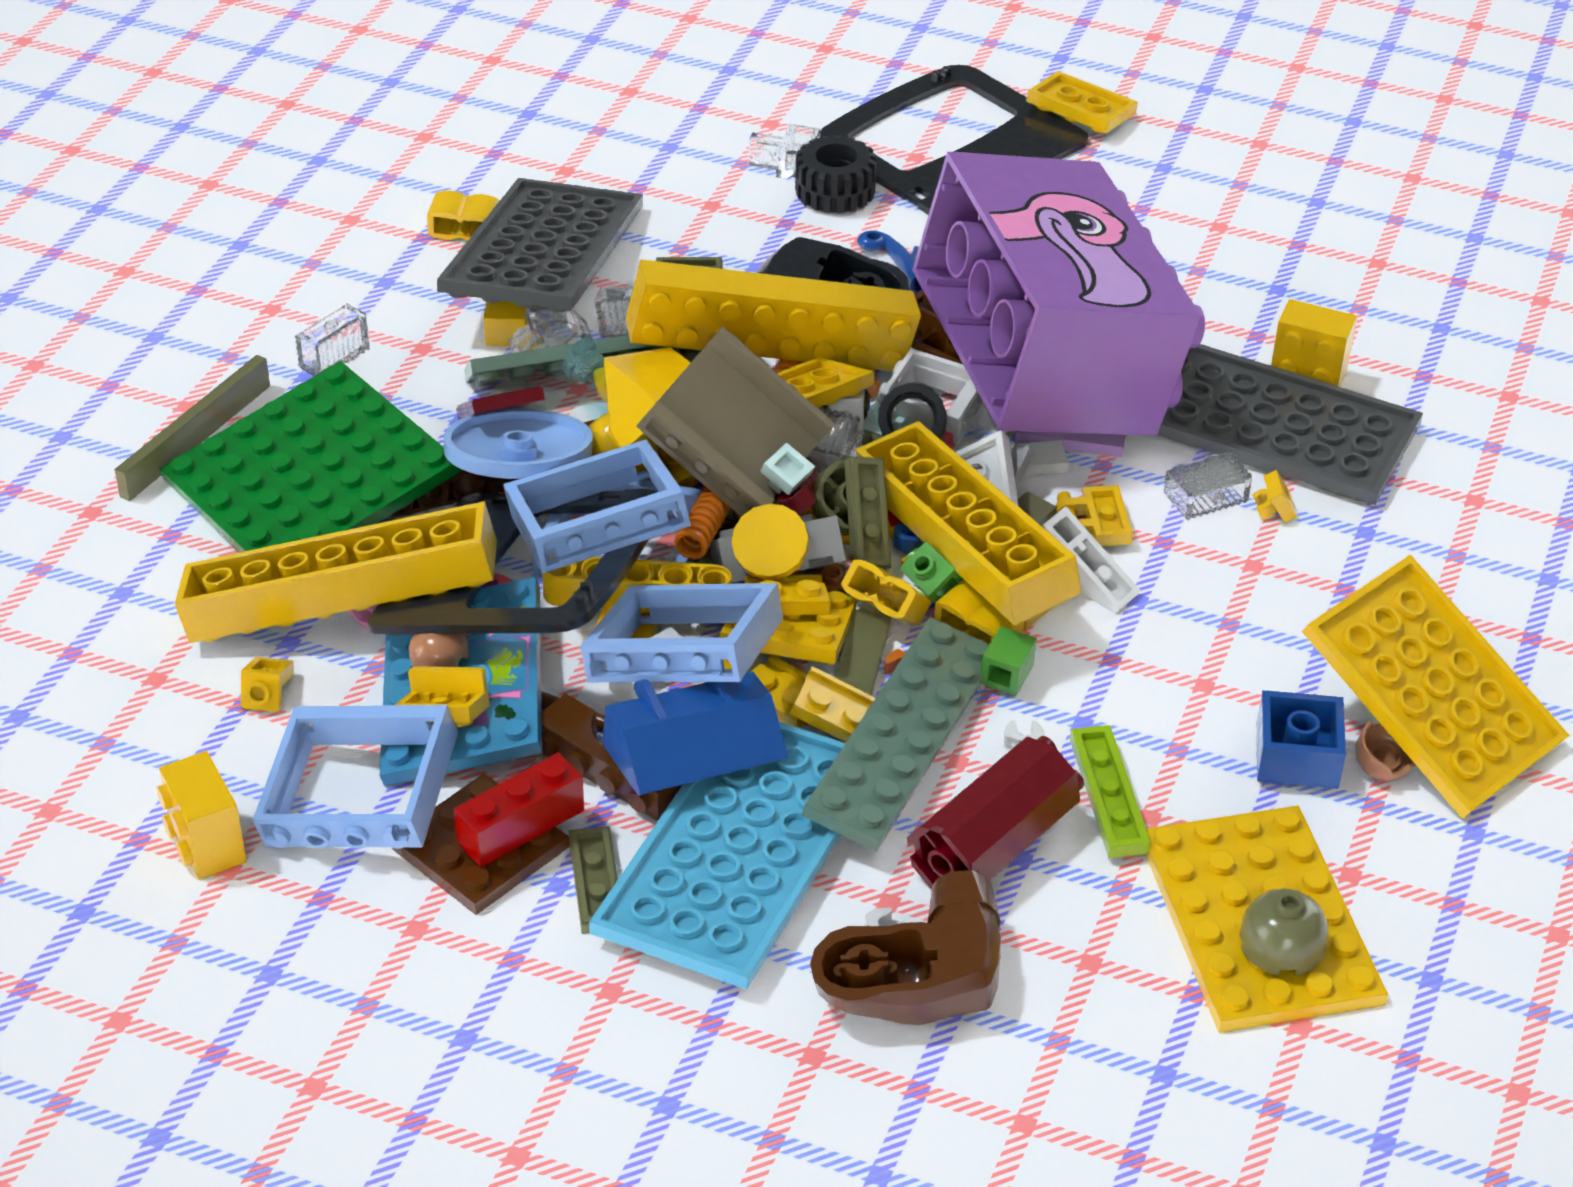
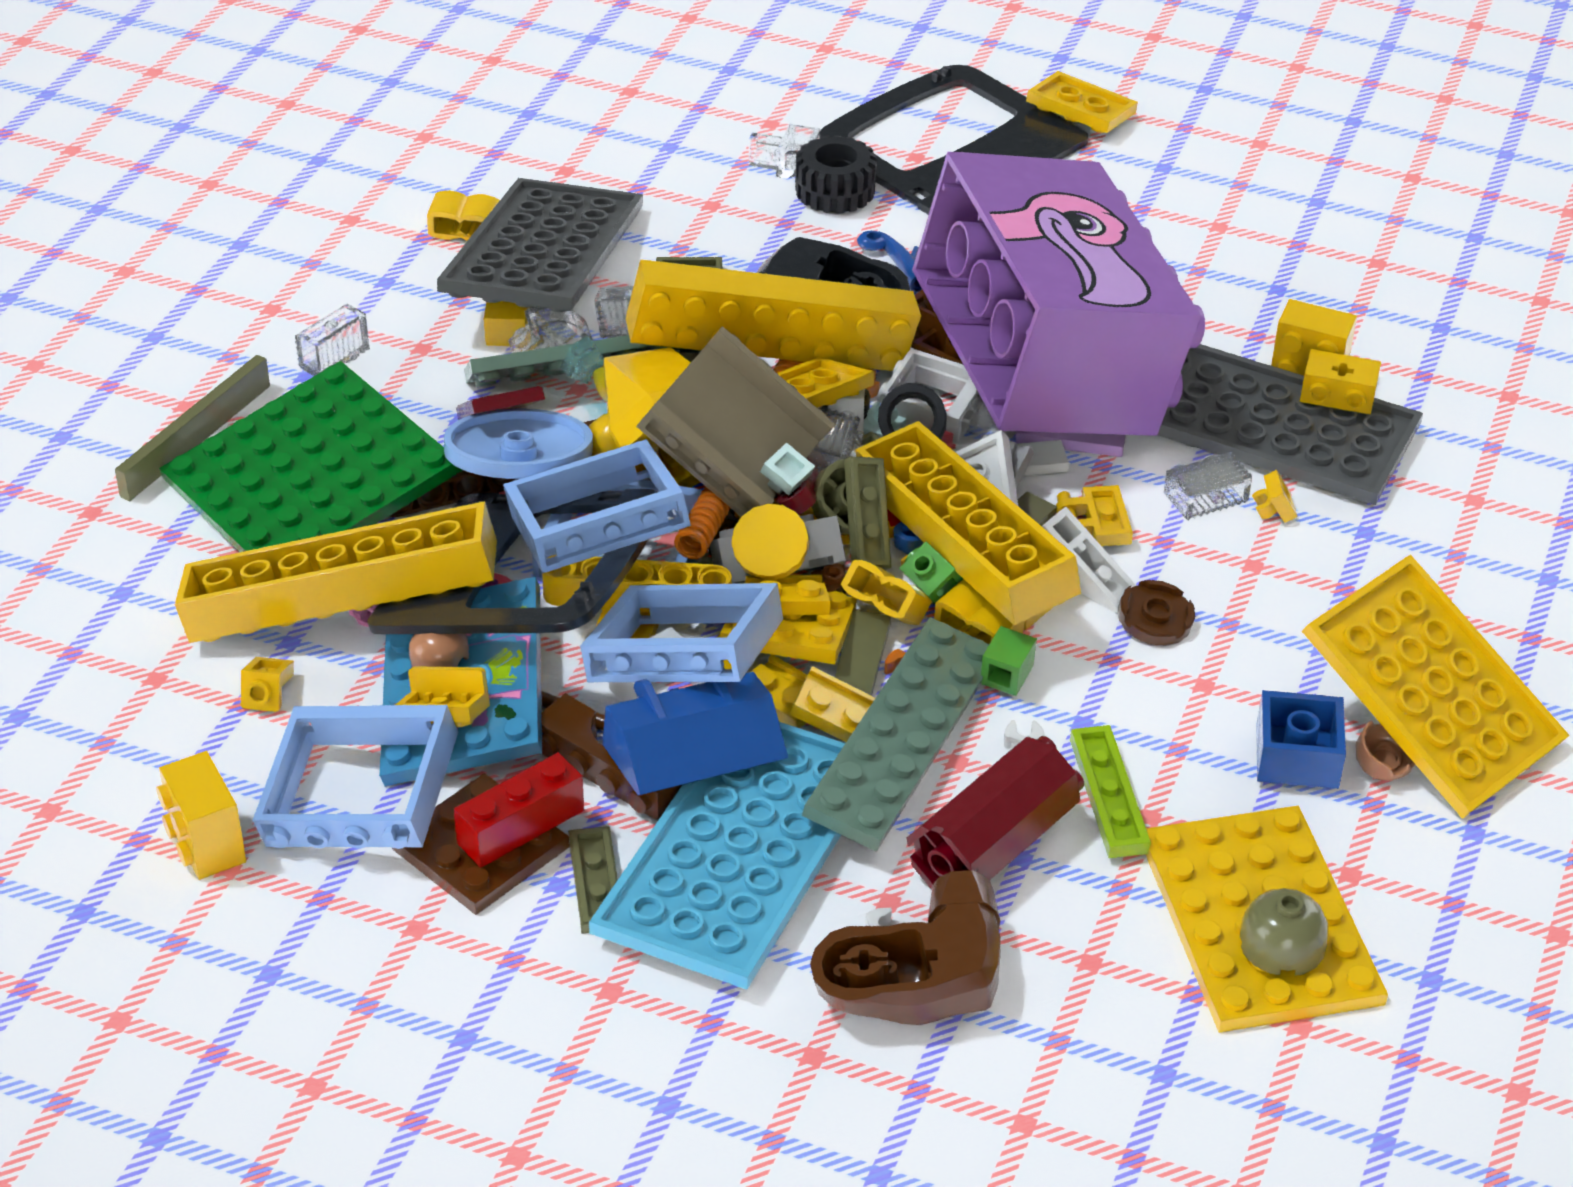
(1156, 613): none -> reddish brown tile
(1340, 381): none -> yellow brick

